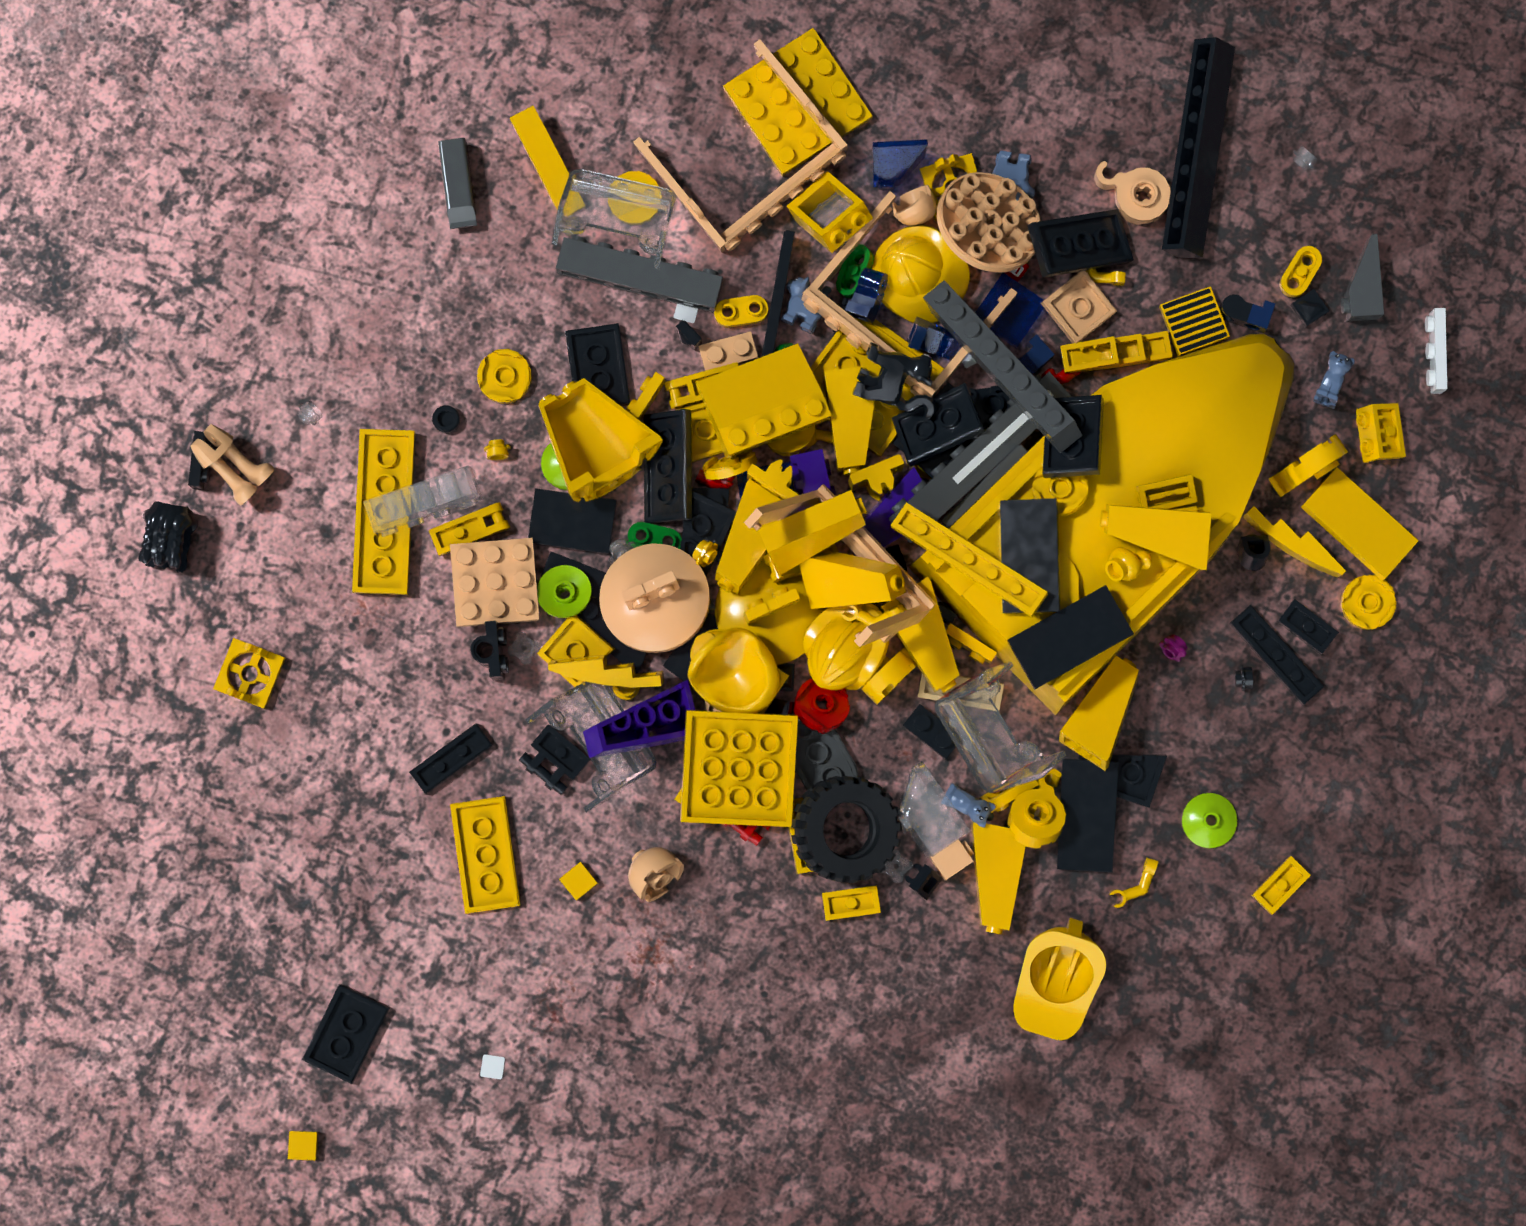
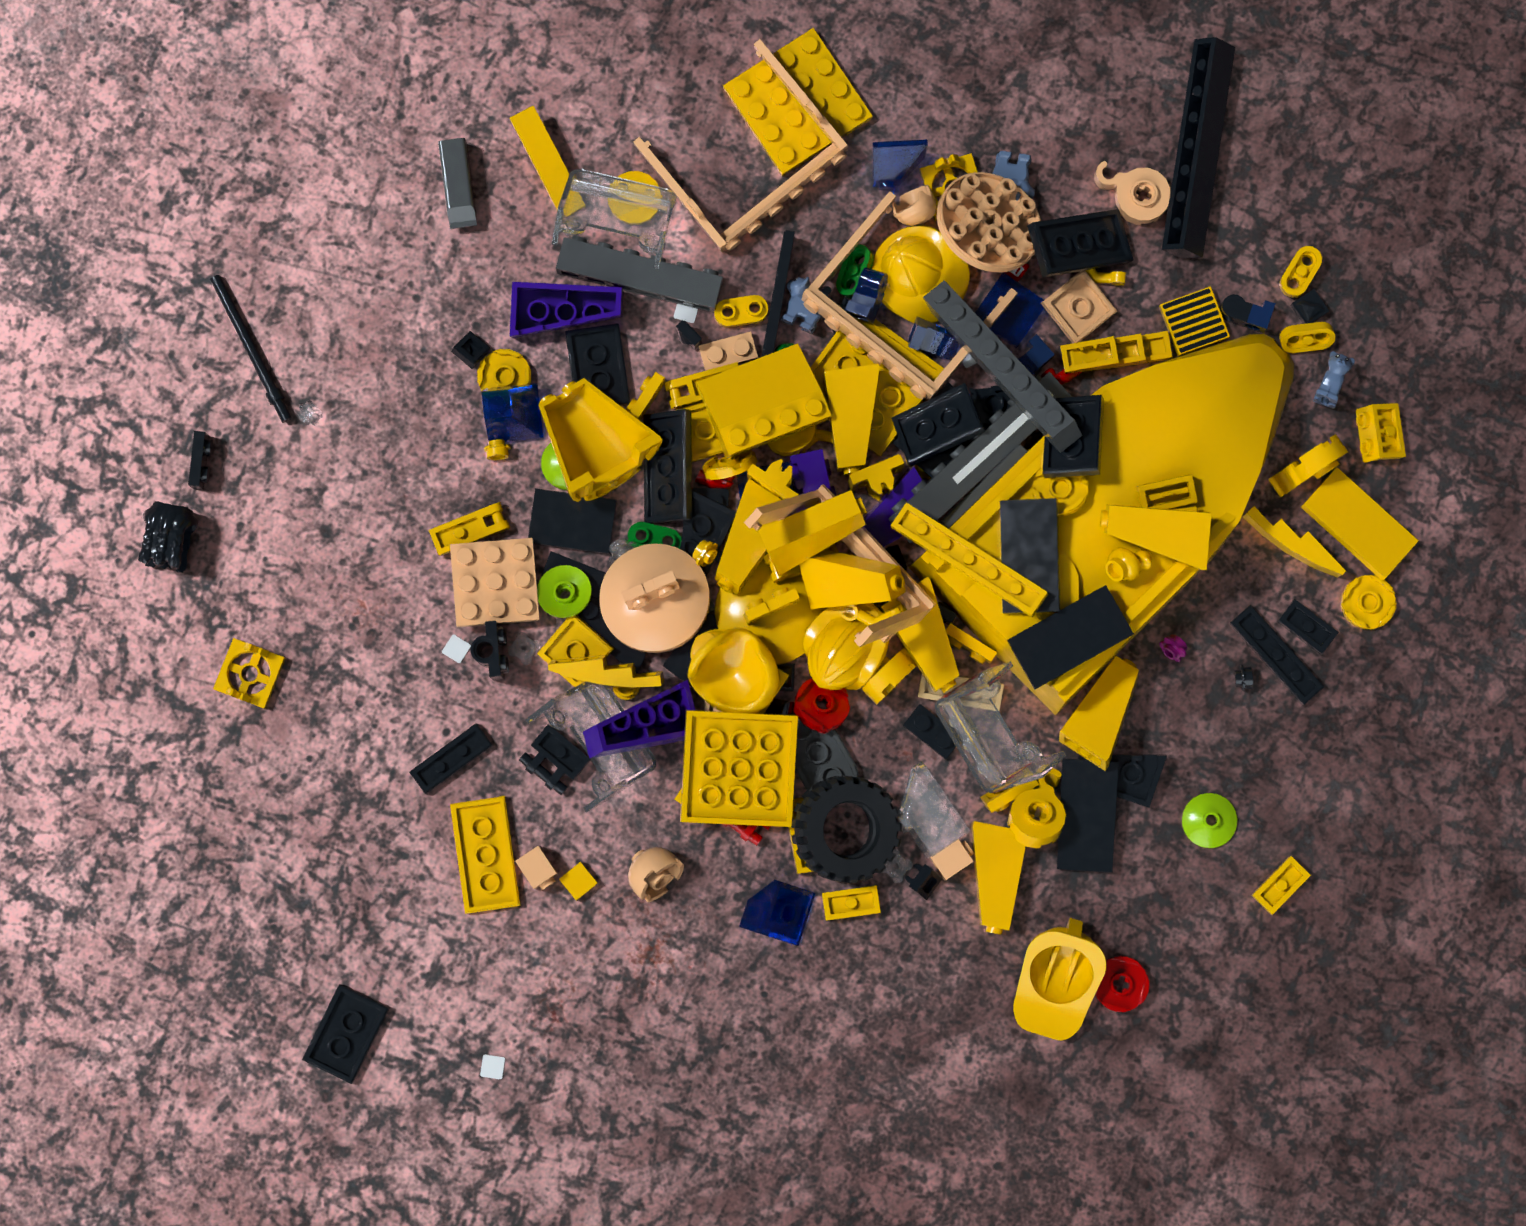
(209, 457): light nougat piece -> none
(273, 395): none -> black bar
(303, 1145): yellow tile -> none
(383, 467): yellow plate -> none
(423, 500): clear wedge -> none
(446, 419): black tile -> none
(456, 648): none -> white sticker
(471, 349): none -> black tile
(512, 412): none -> clear blue slope
(537, 868): none -> light nougat brick
(559, 306): none -> dark purple wedge
(778, 912): none -> clear blue slope
(829, 212): yellow window -> none
(889, 383): black animal -> none
(976, 809): sand blue animal -> none
(1129, 997): none -> red plate
(1148, 872): yellow arm -> none
(1253, 551): black plate -> none
(1304, 158): clear plate -> none
(1307, 337): none -> yellow plate
(1364, 292): dark grey slope -> none
(1436, 350): white plate -> none

